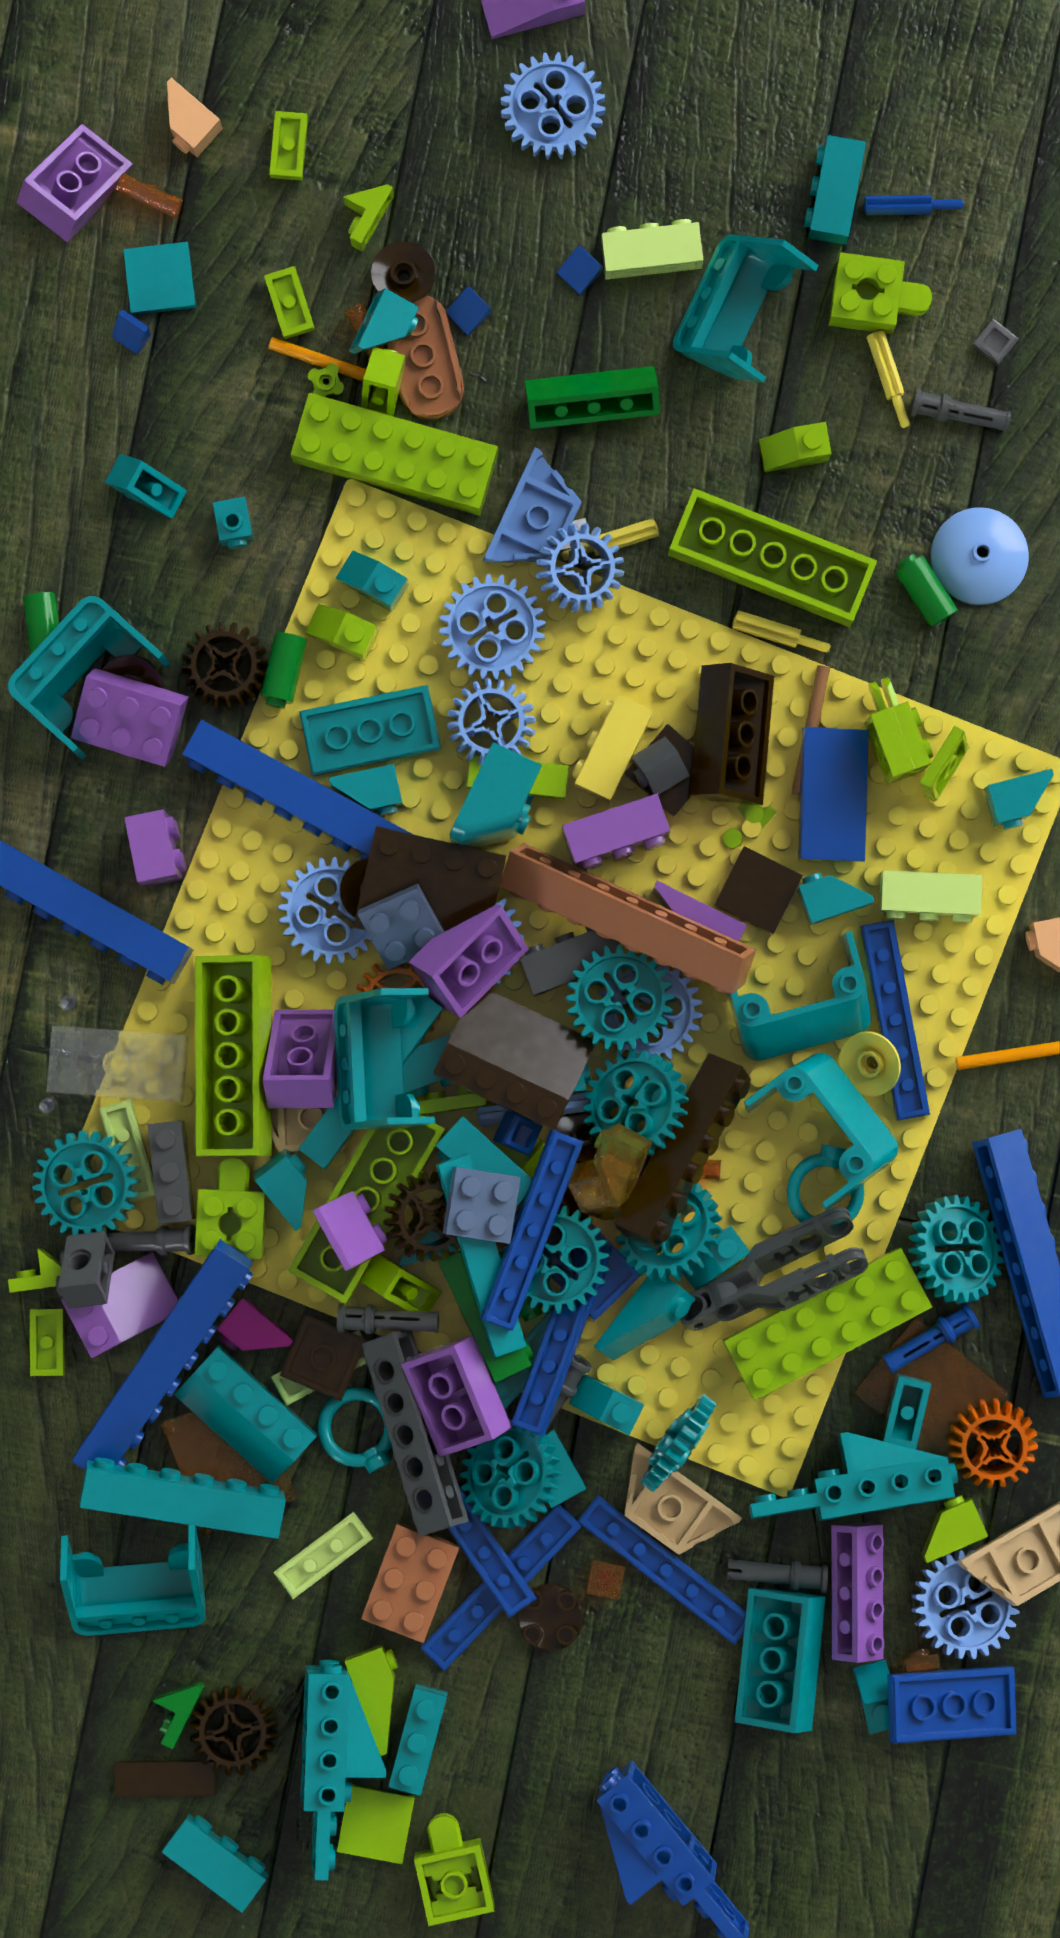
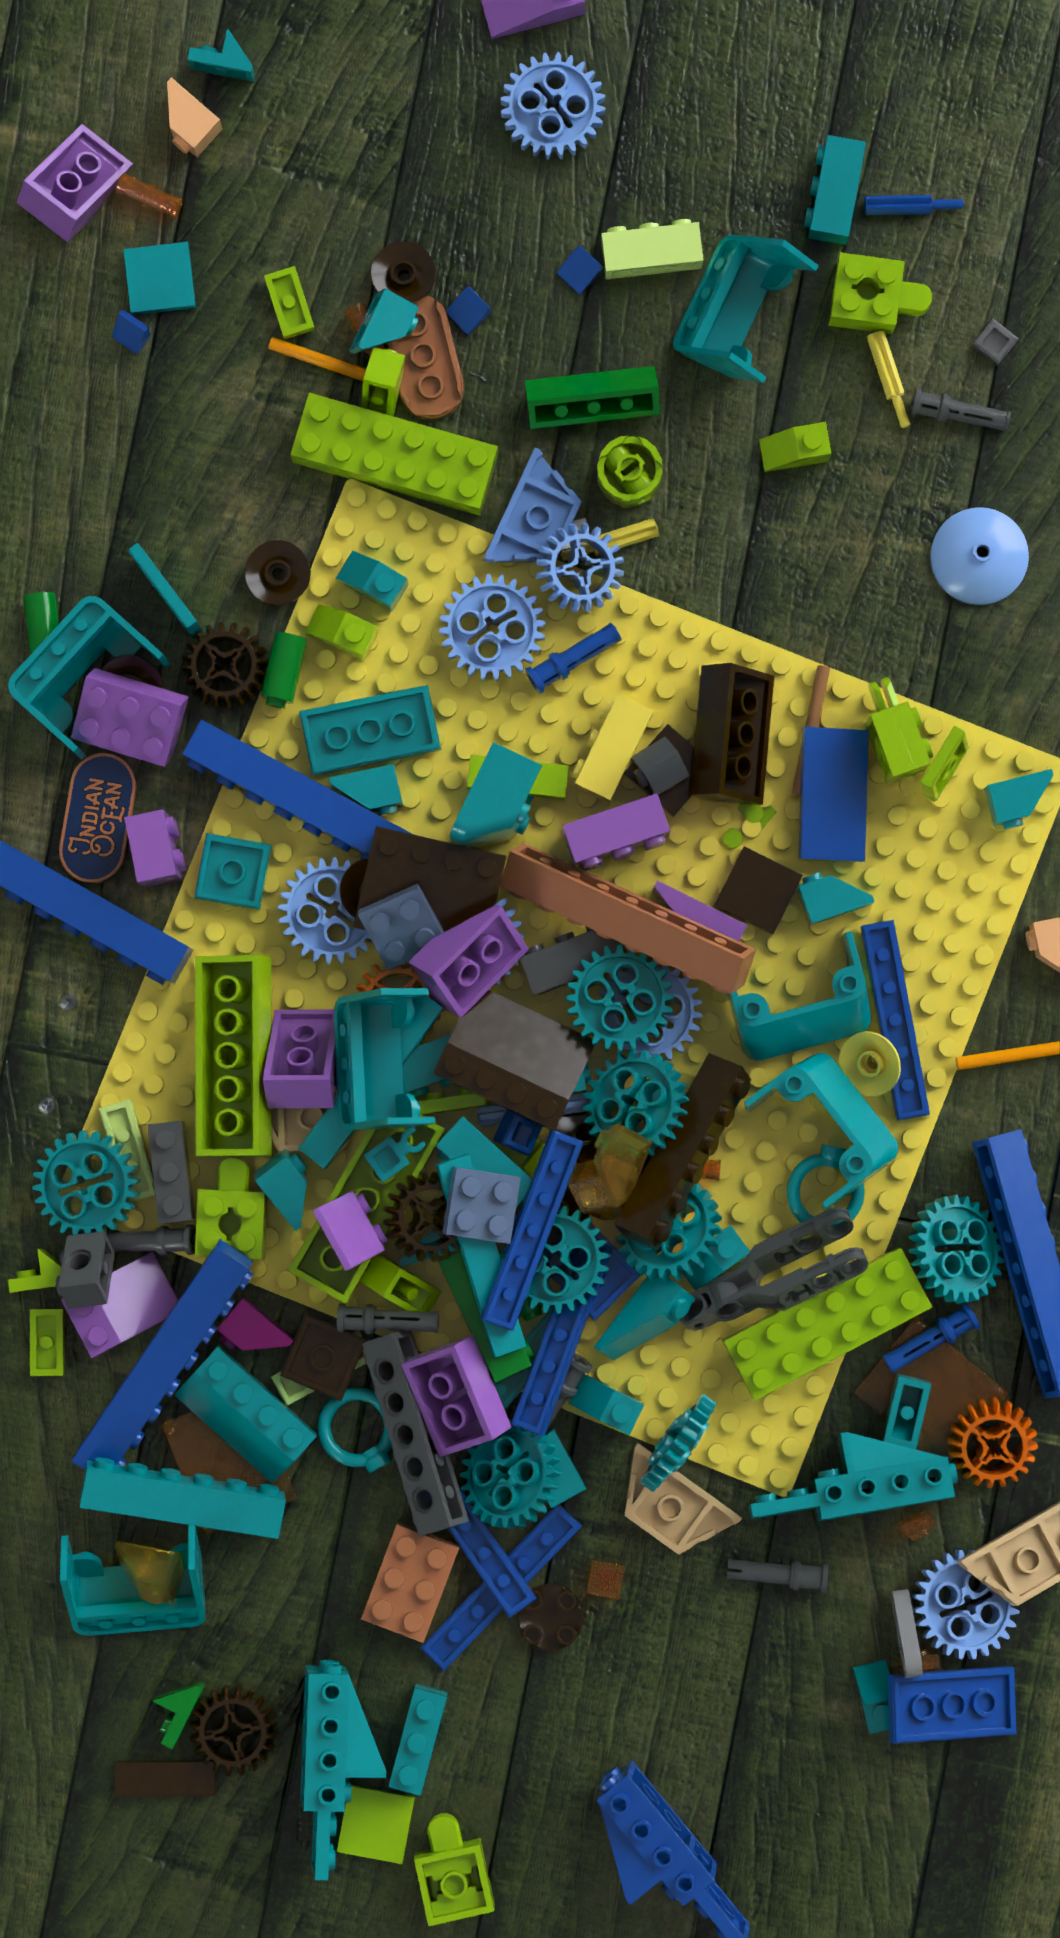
(94, 822): none -> tile
(117, 1064): clear brick -> none
(145, 485): teal slope -> none
(151, 1571): none -> clear yellow slope
(164, 590): none -> teal tile
(216, 1862): teal brick -> none
(229, 63): none -> teal slope
(233, 523): teal brick -> none
(233, 871): none -> teal tile
(272, 557): none -> dark brown dish
(288, 145): lime plate -> none
(323, 1555): yellowish green tile -> none
(331, 373): lime plate -> none
(372, 206): lime slope -> none
(374, 1683): lime slope -> none
(390, 1156): none -> teal plate
(505, 716): light blue gear -> none
(560, 664): none -> blue pin
(629, 471): none -> lime brick
(664, 1568): blue tile -> none
(772, 557): lime brick -> none
(775, 632): light yellow axle -> none
(780, 1660): teal slope -> none
(857, 1592): medium lavender brick -> none
(906, 1633): none -> light grey beam
(916, 1526): none -> clear orange plate
(926, 590): green brick -> none
(930, 895): yellowish green brick -> none
(953, 1528): lime slope -> none

